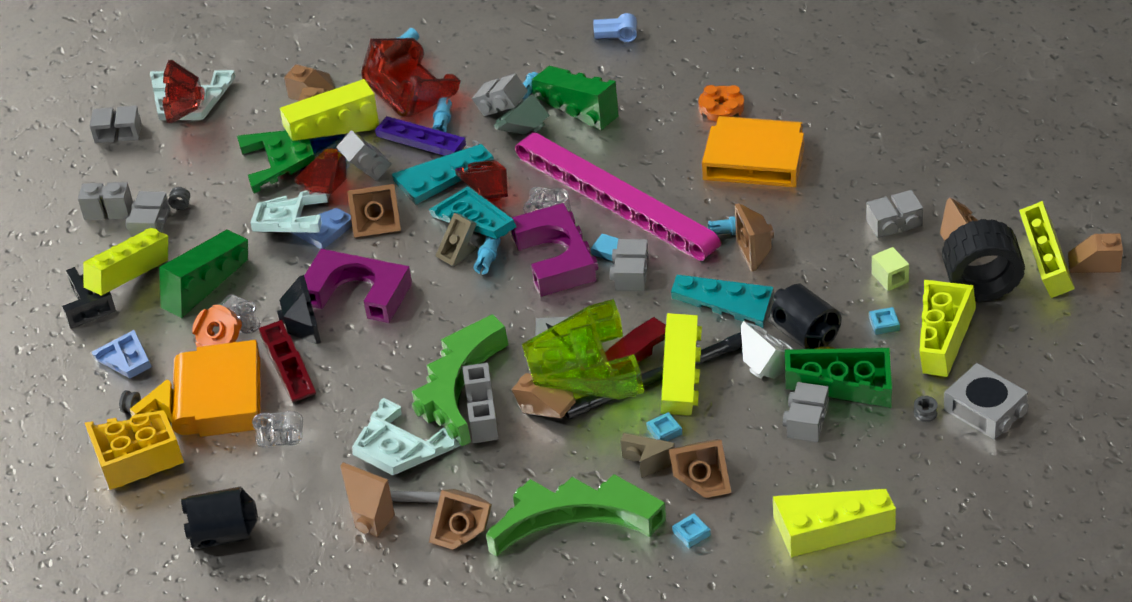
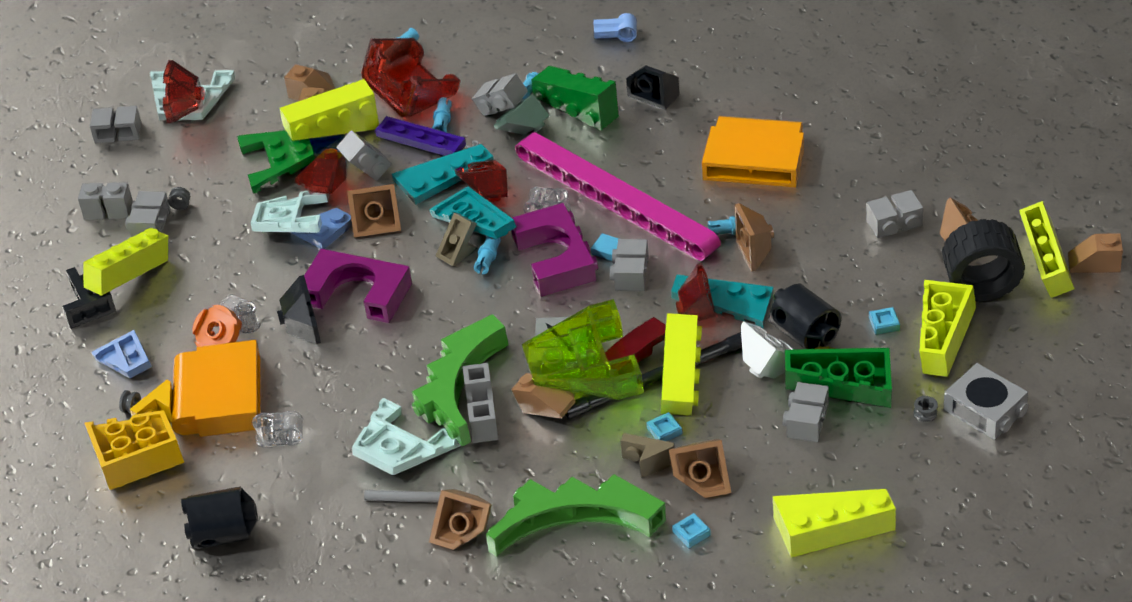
(200, 271): green wedge -> none
(287, 361): dark red slope -> none
(368, 499): medium nougat slope -> none
(653, 87): none -> black slope
(696, 296): none -> clear red slope
(728, 95): orange plate -> none
(890, 269): yellowish green brick -> none

